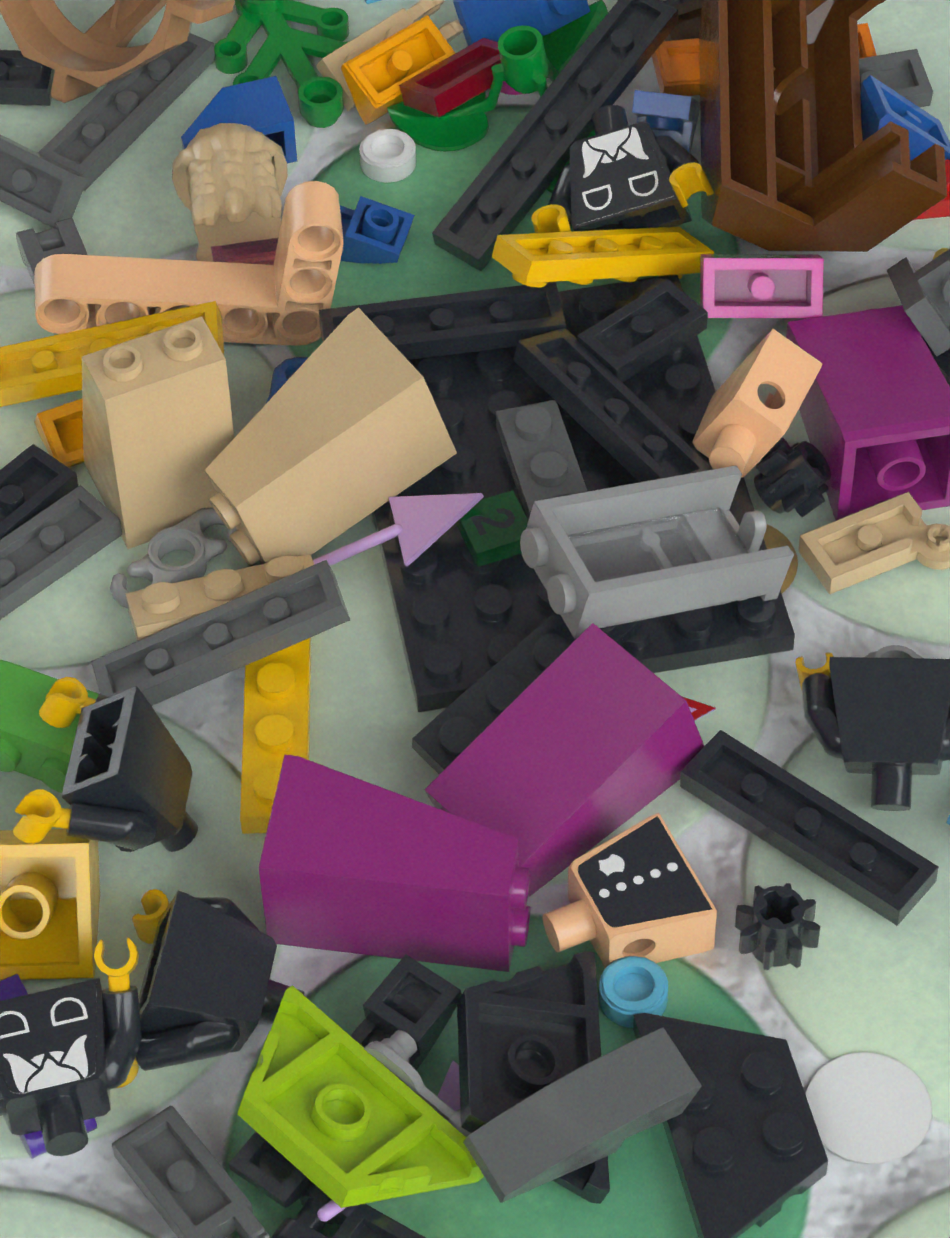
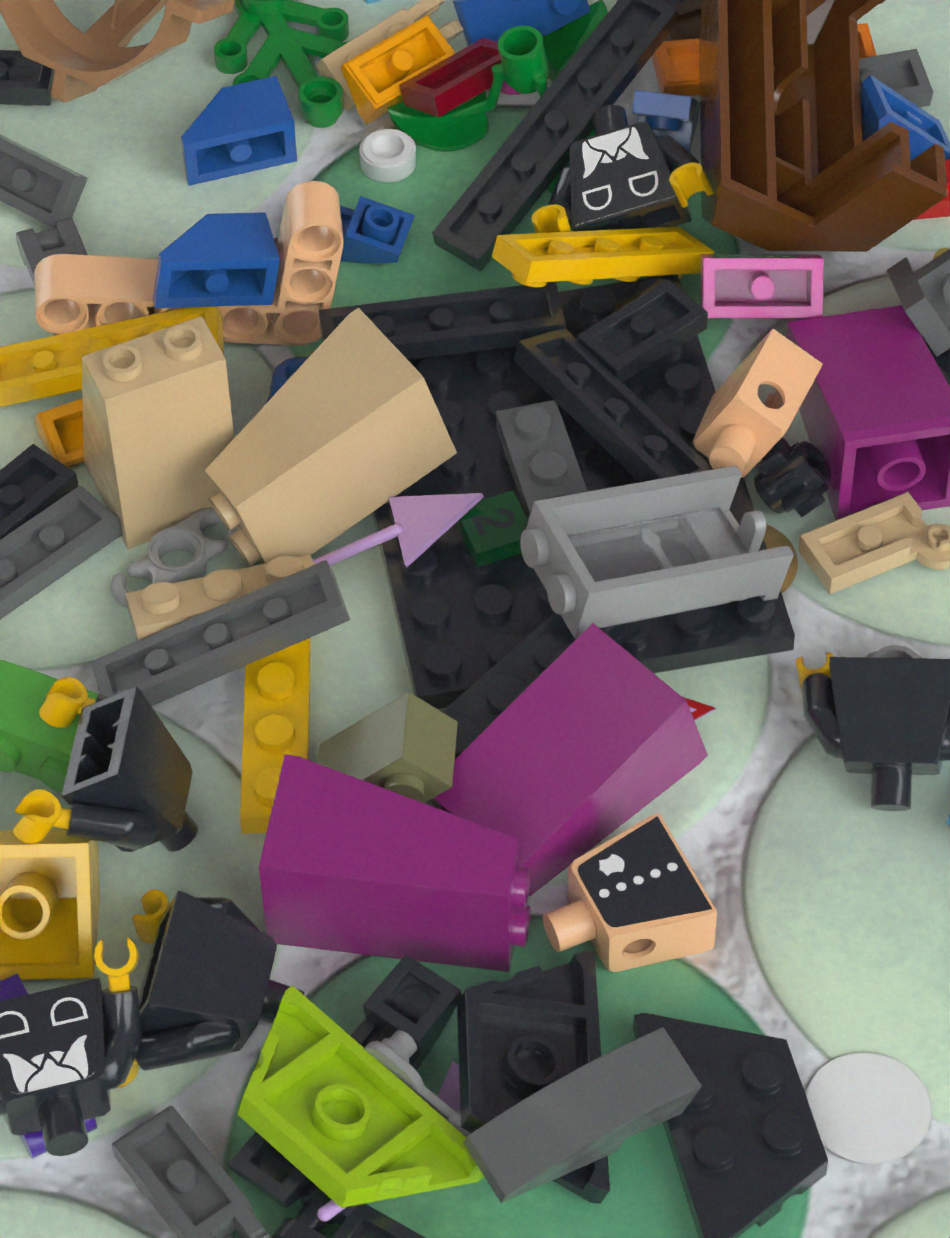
(127, 109): dark grey plate -> none
(219, 263): none -> blue slope
(231, 185): tan piece -> none
(398, 748): none -> olive brick
(631, 988): medium azure tile -> none
(777, 926): black gear -> none
(809, 827): black plate -> none

